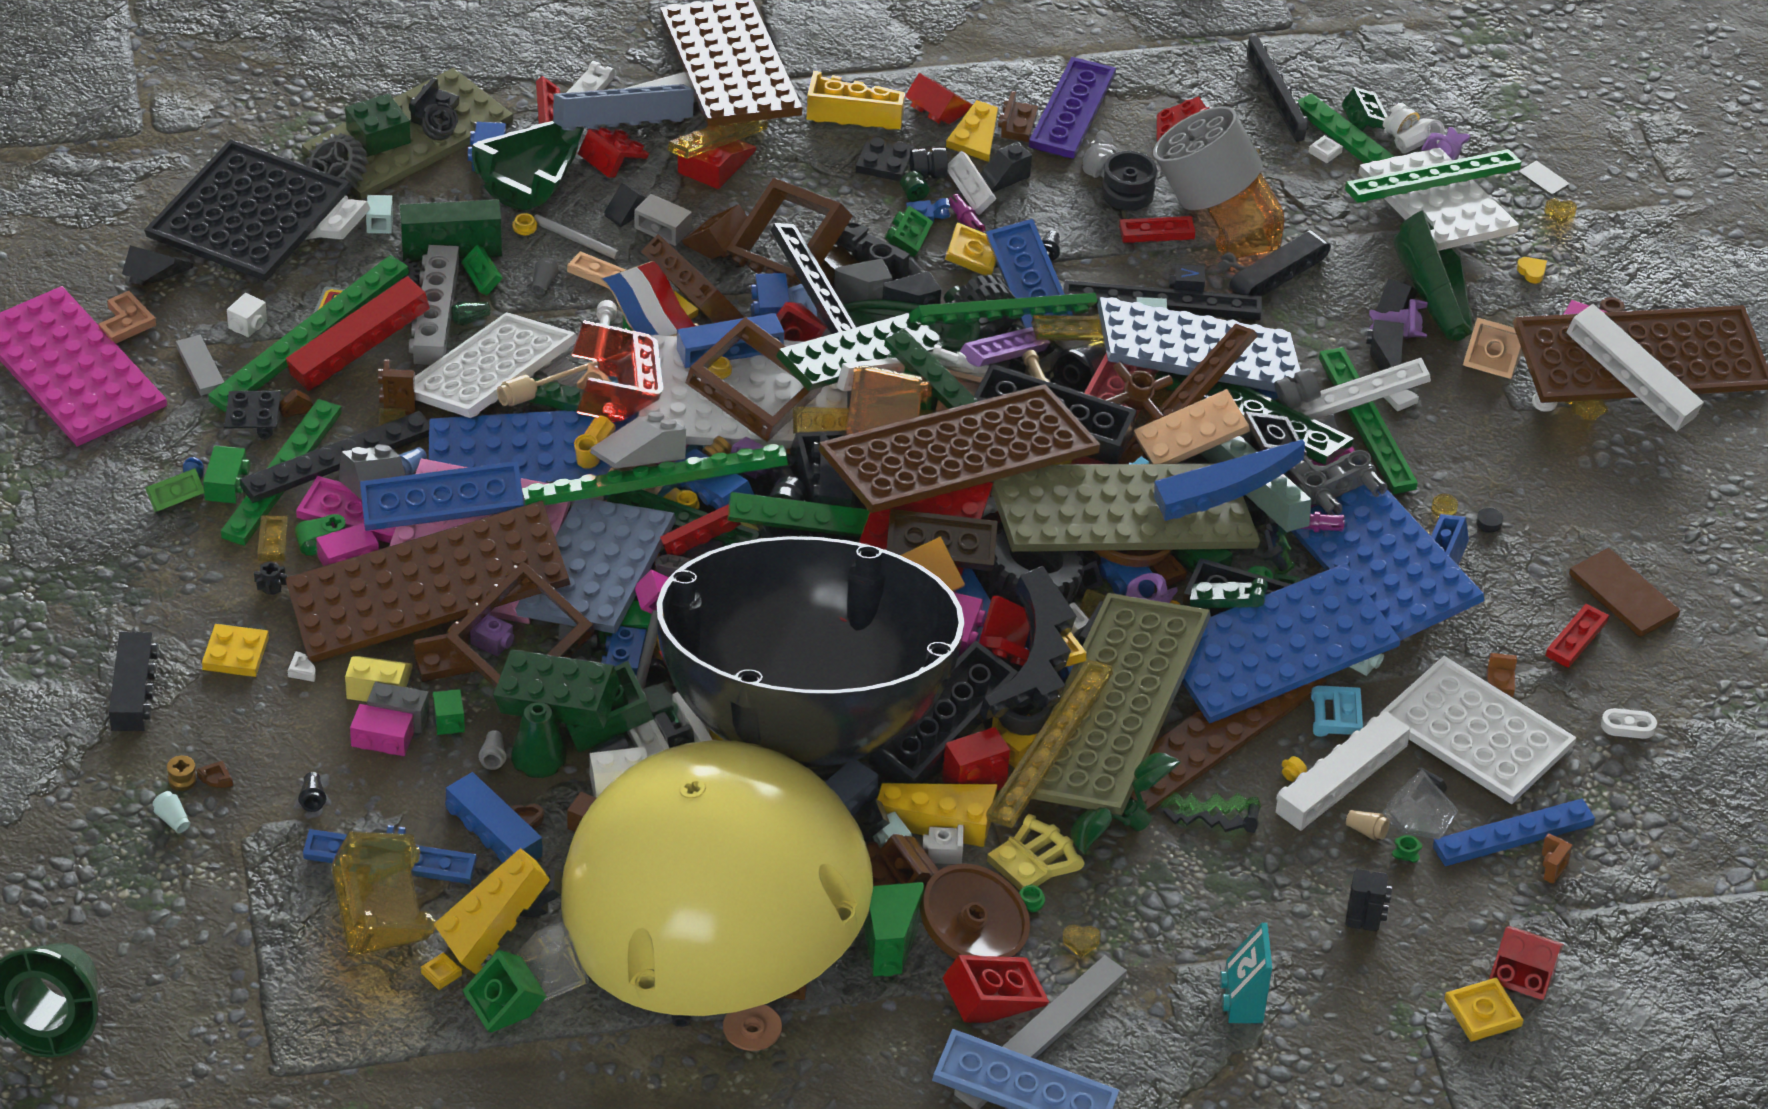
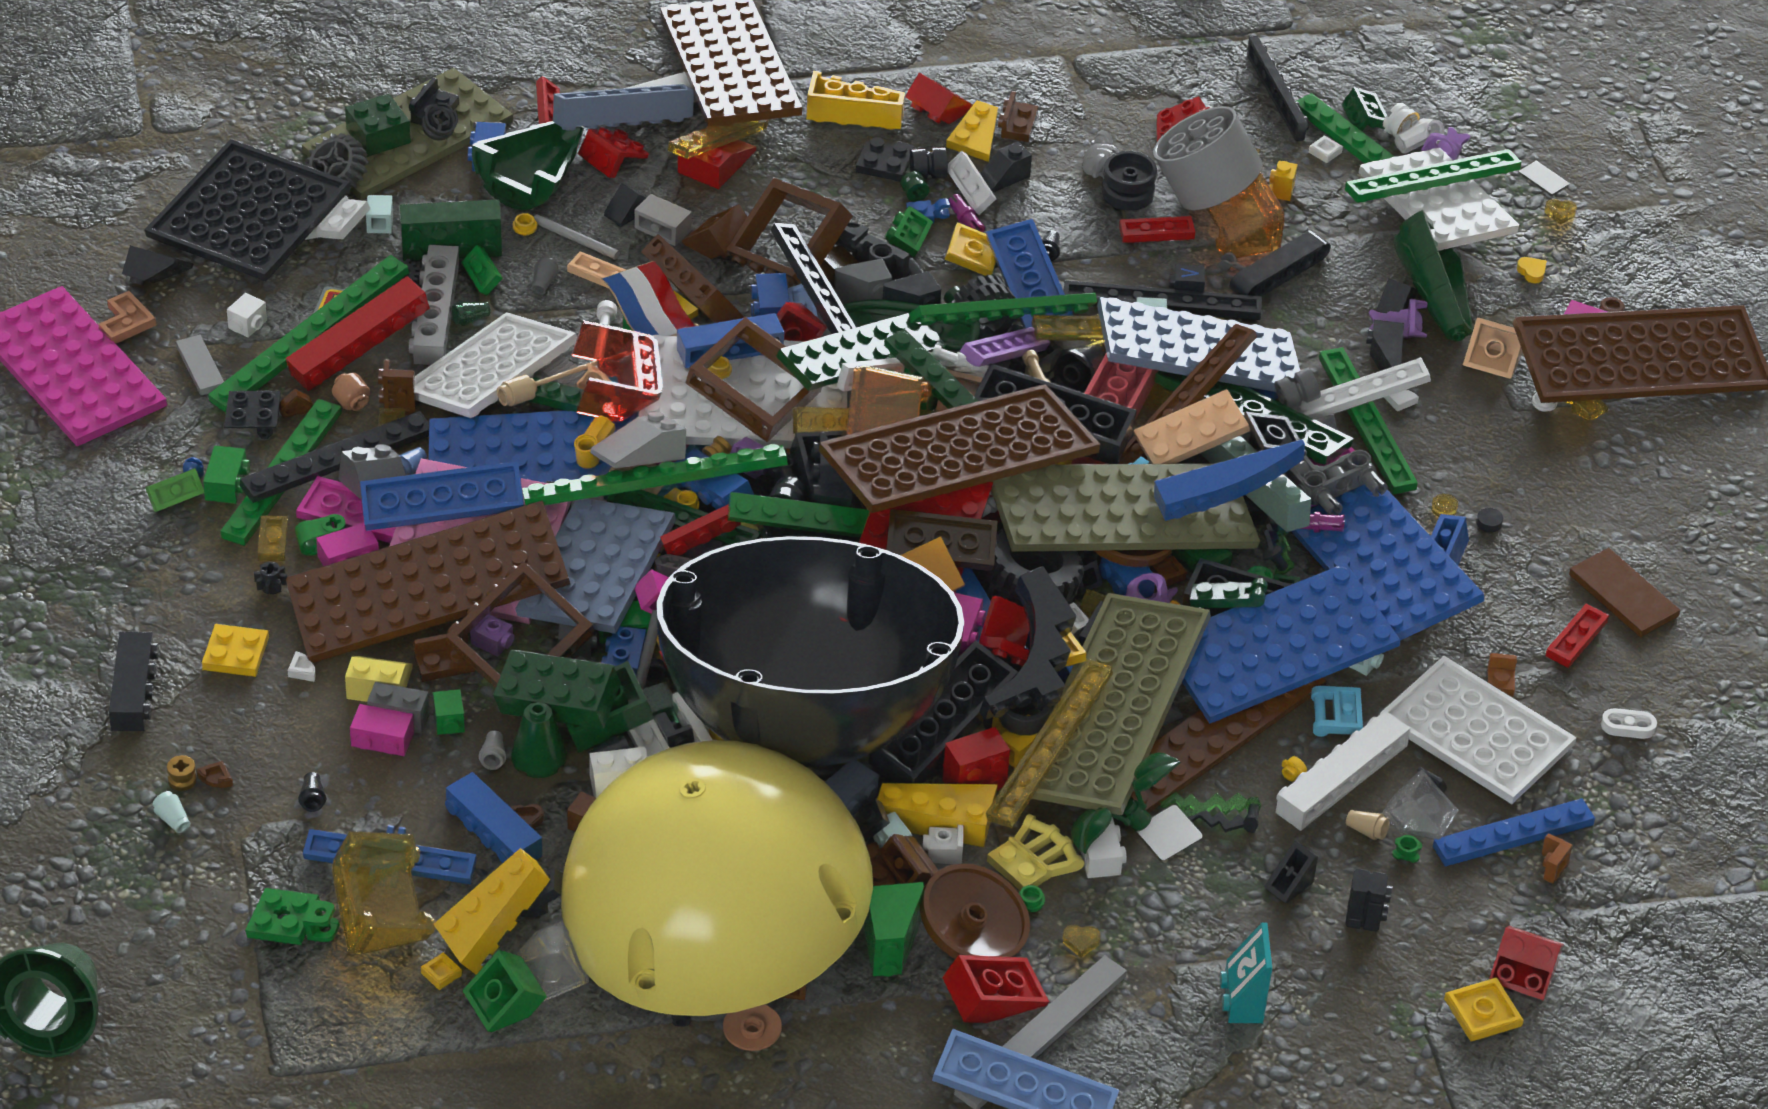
(303, 919): none -> green plate
(351, 391): none -> nougat head
(590, 81): white plate -> none
(1072, 107): dark purple plate -> none
(1105, 854): none -> white brick
(1139, 390): reddish brown bar -> none
(1170, 832): none -> white sticker
(1283, 180): none -> yellow brick
(1293, 873): none -> black slope
(1634, 367): white brick -> none

